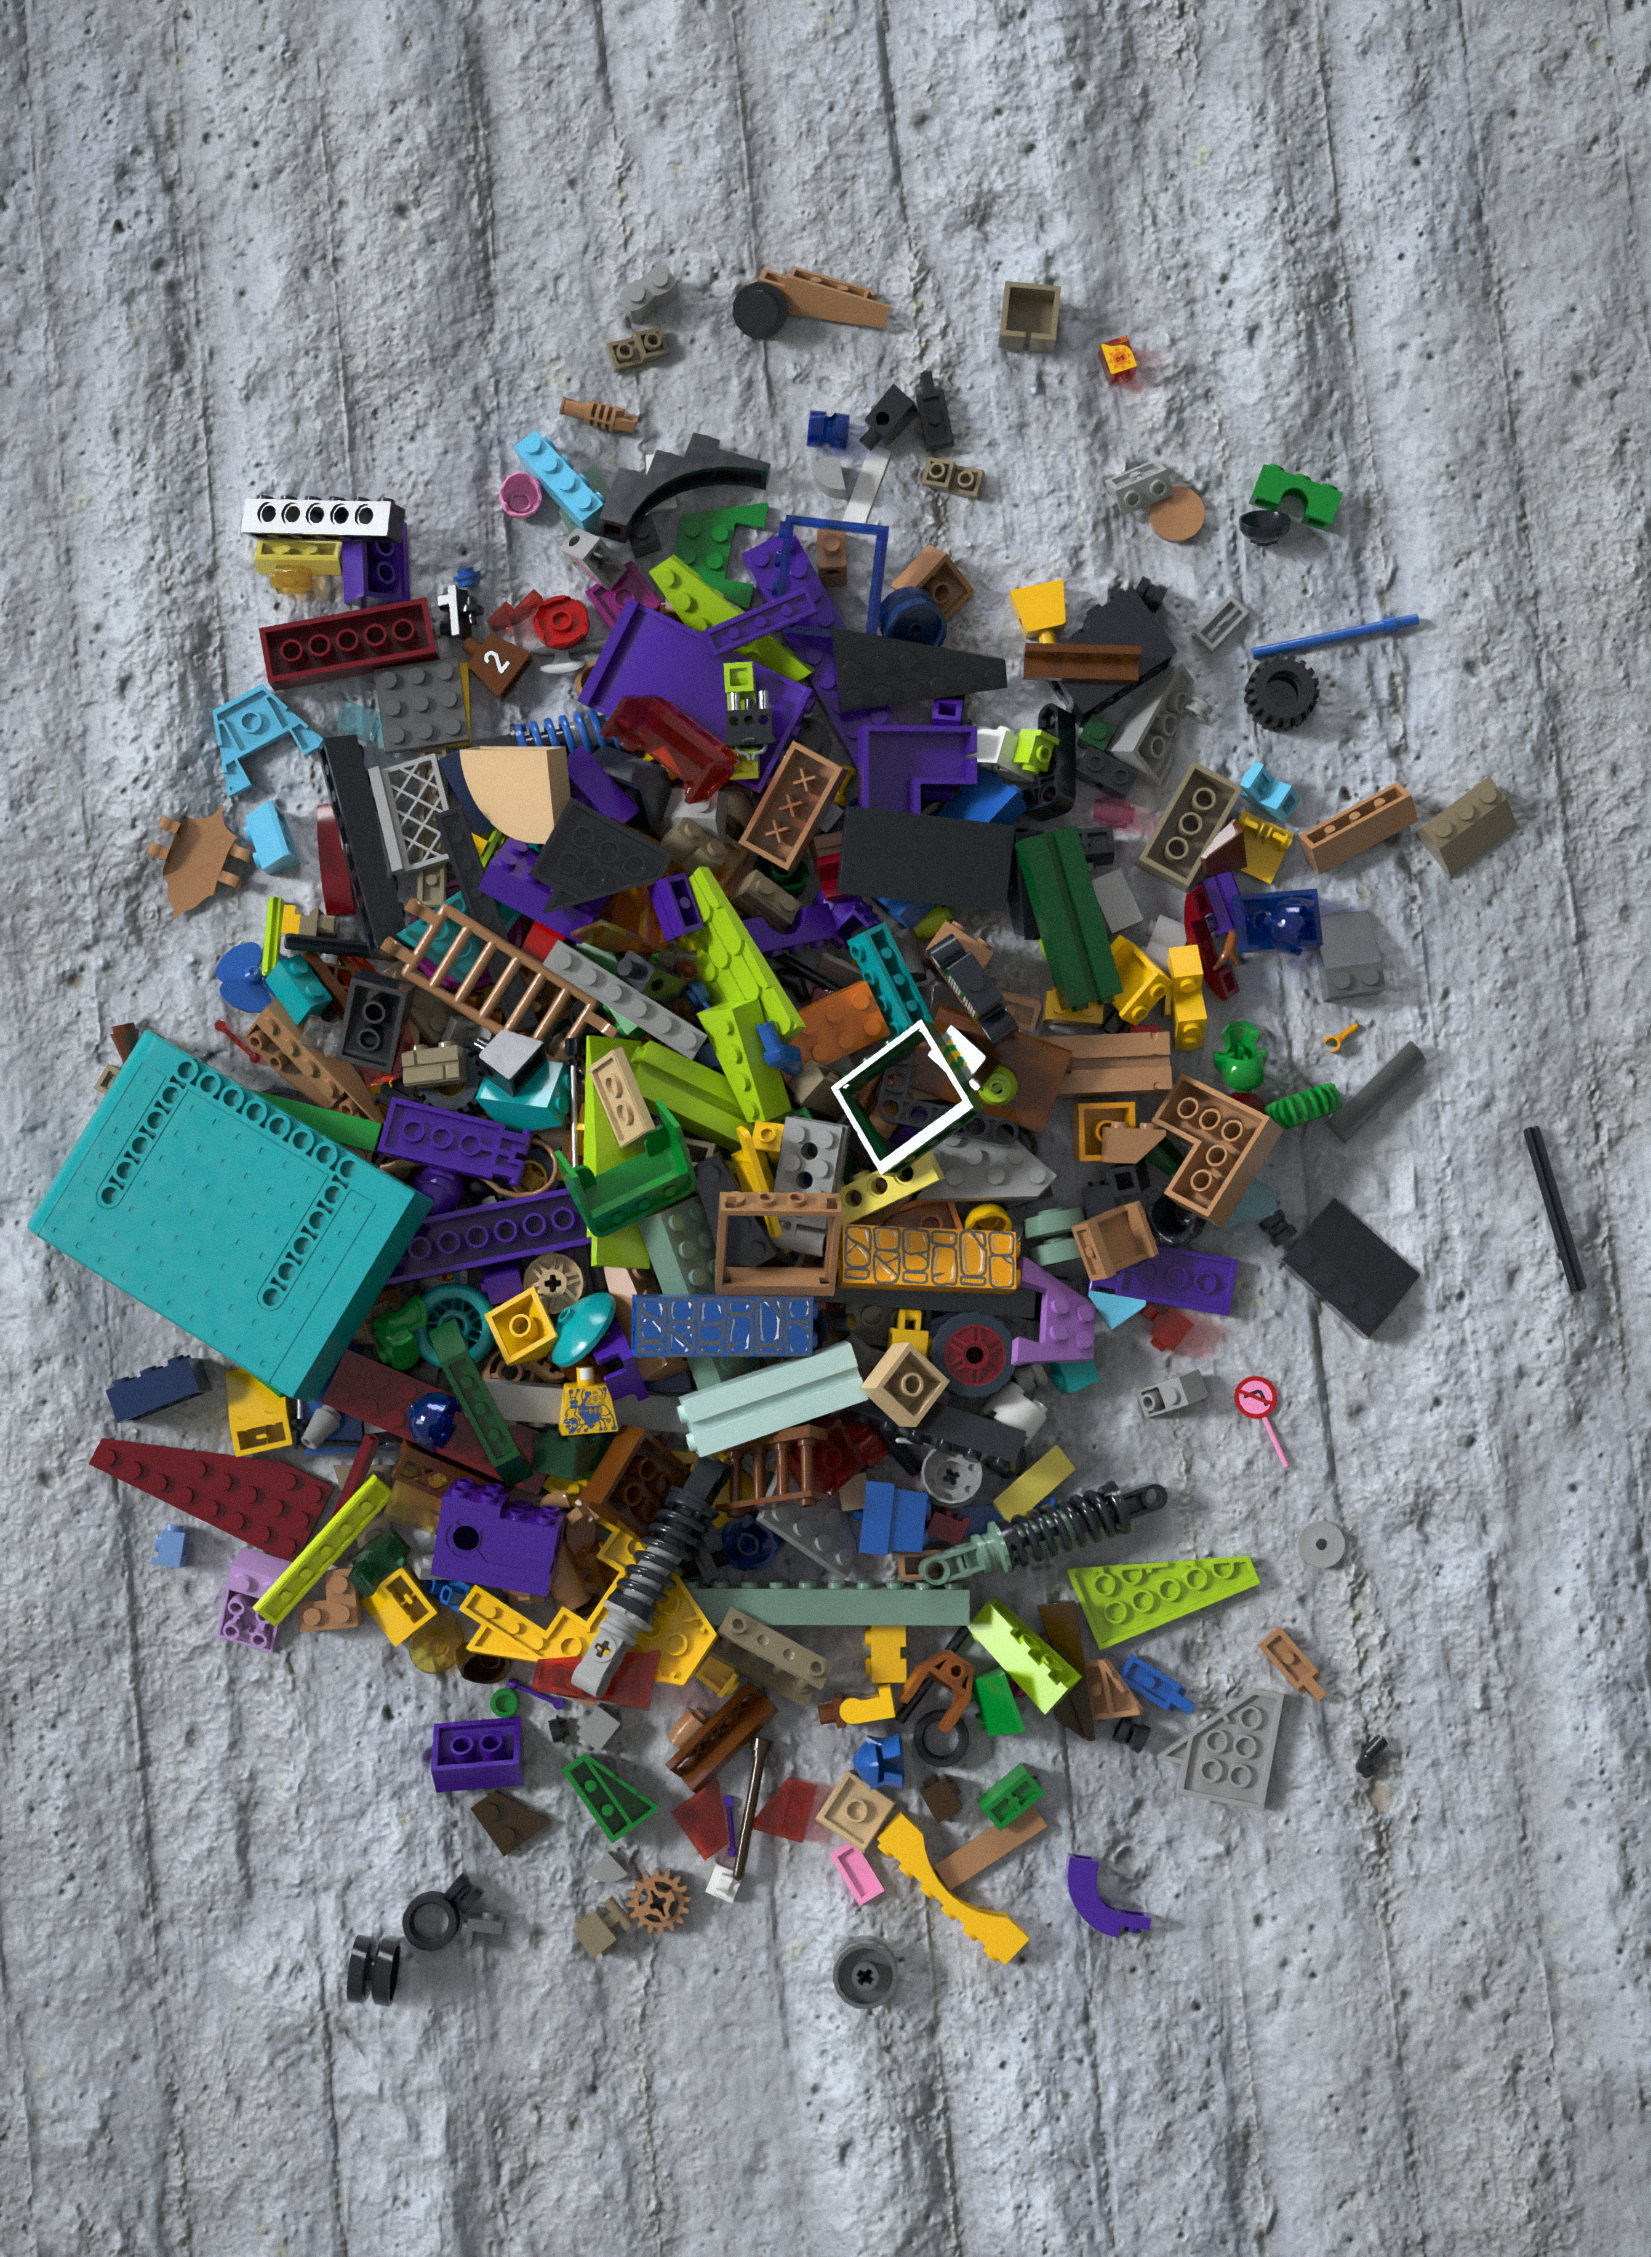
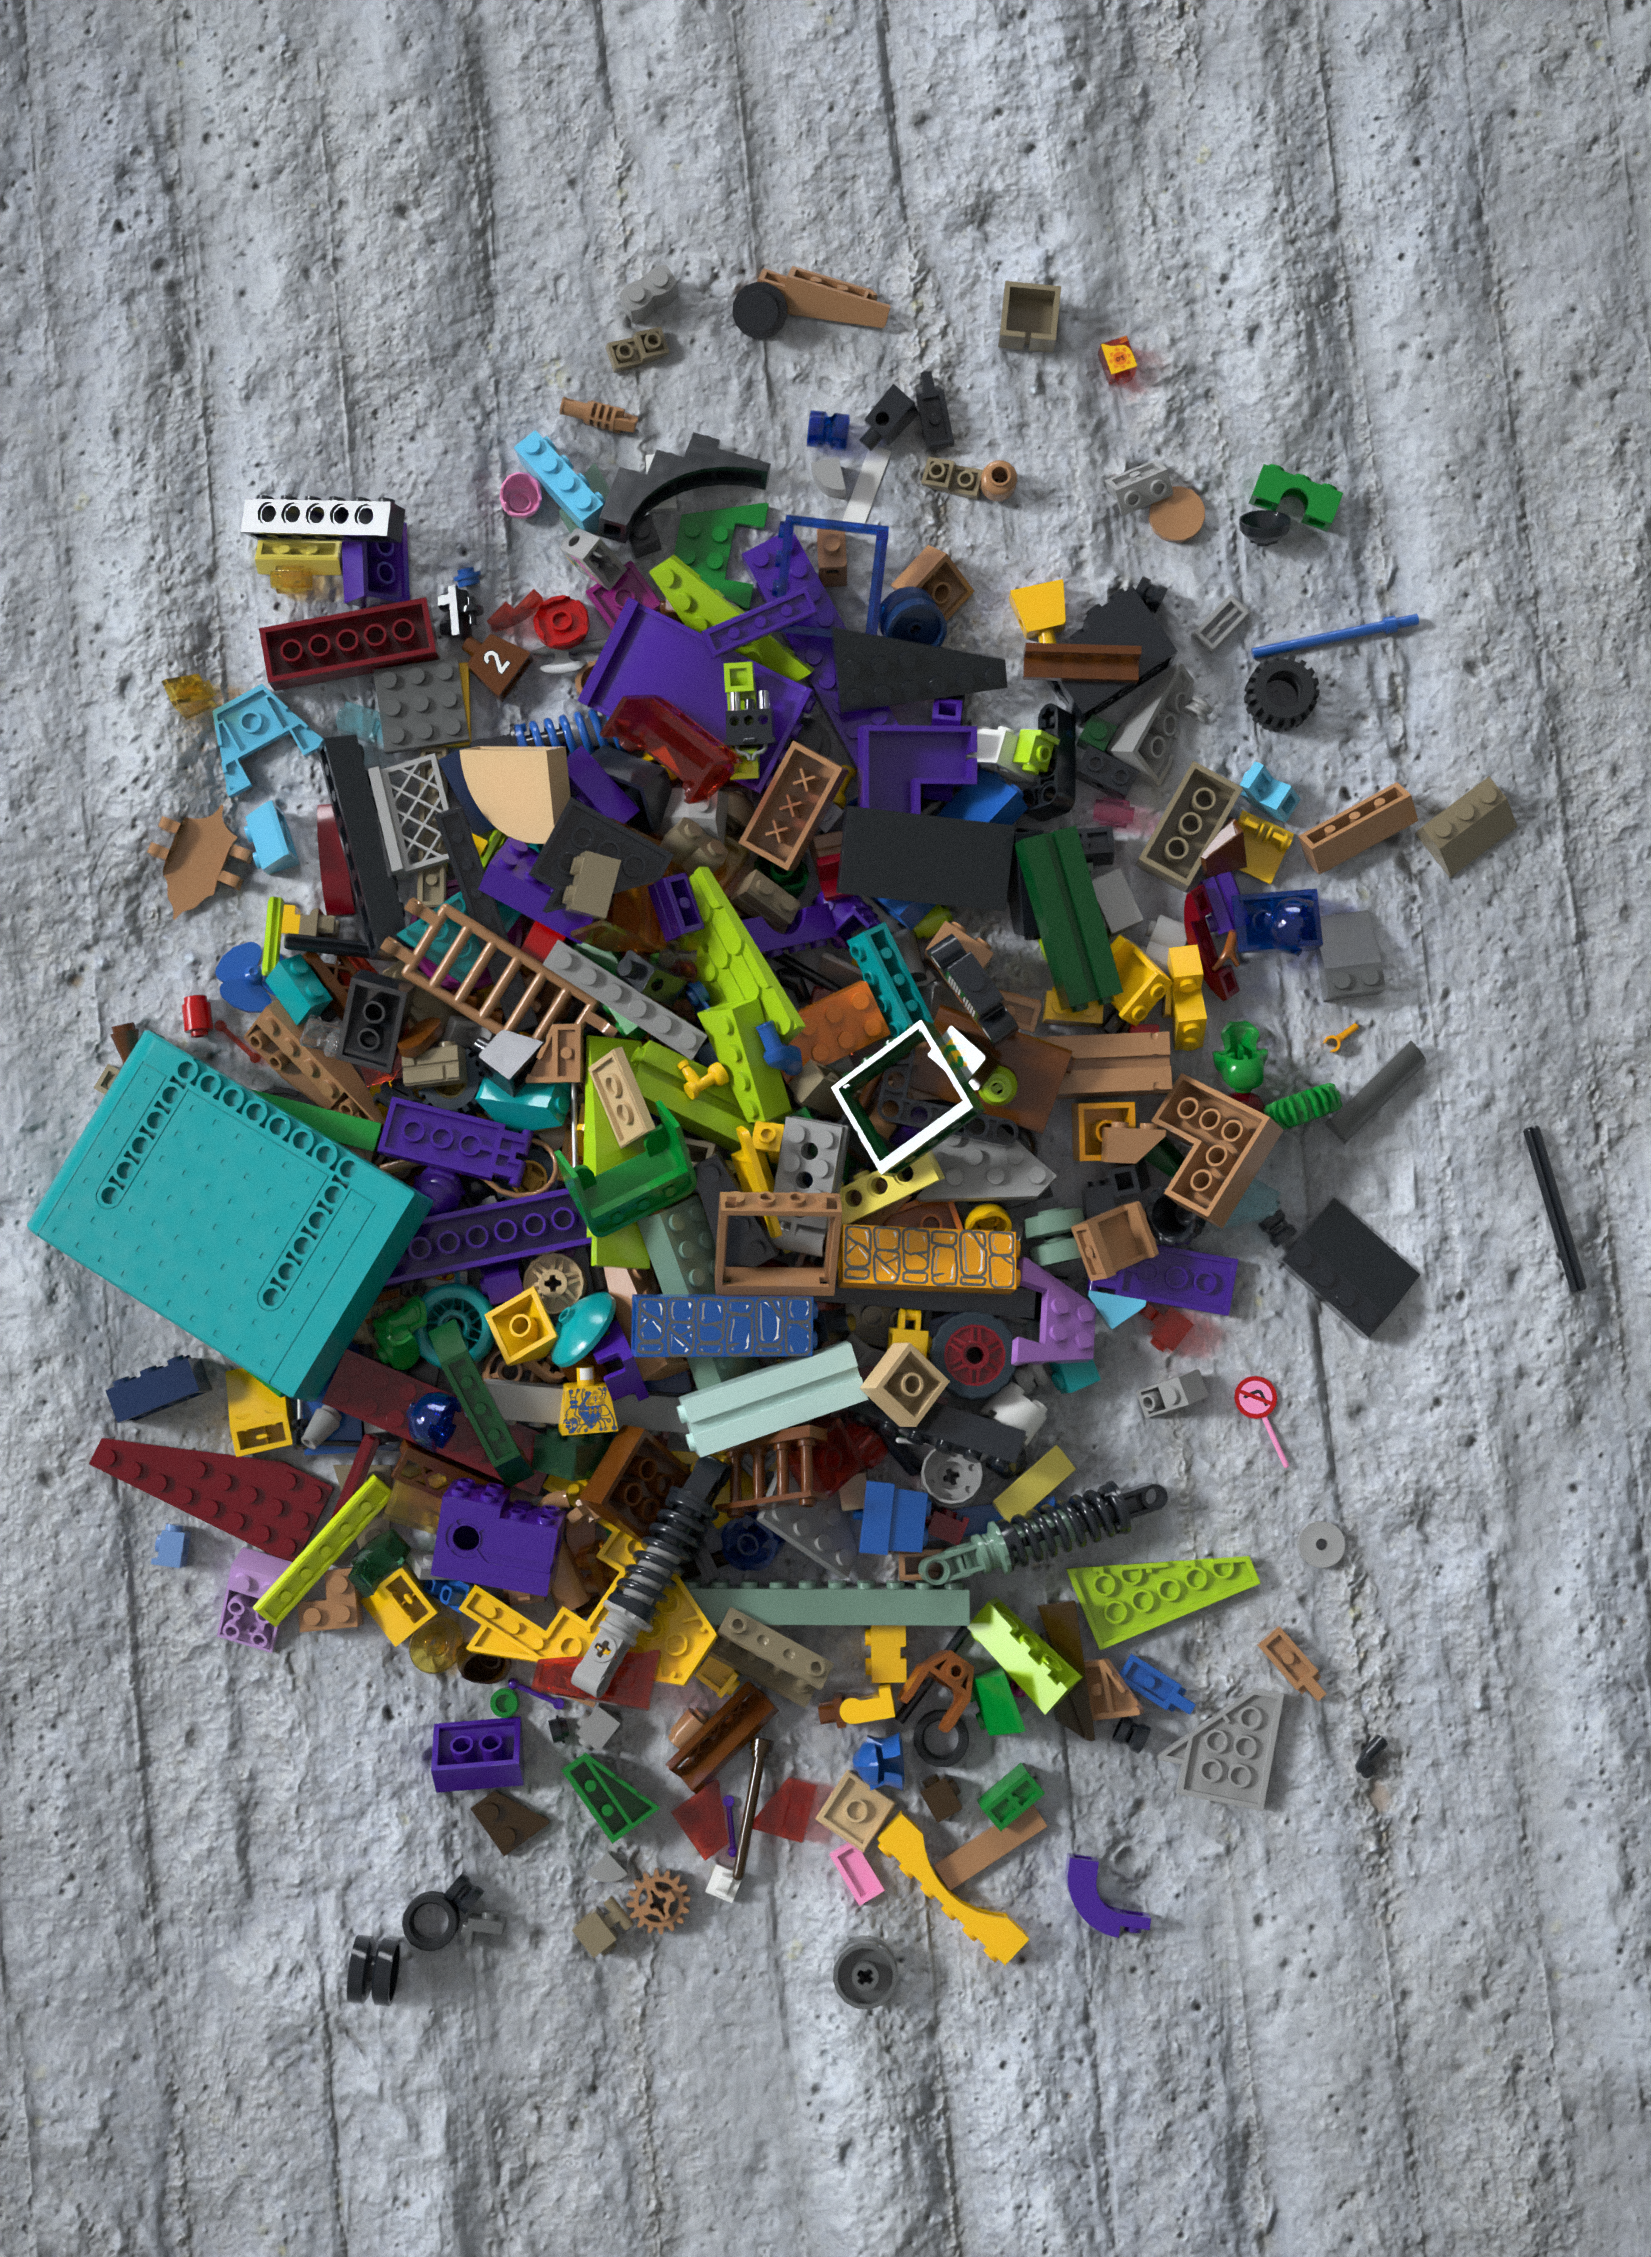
(190, 694): none -> clear yellow slope
(197, 1016): none -> red brick
(420, 1037): none -> reddish brown tile
(560, 1057): none -> medium nougat wing
(591, 885): none -> dark tan piece
(716, 1075): none -> yellow piece
(998, 480): none -> medium nougat head

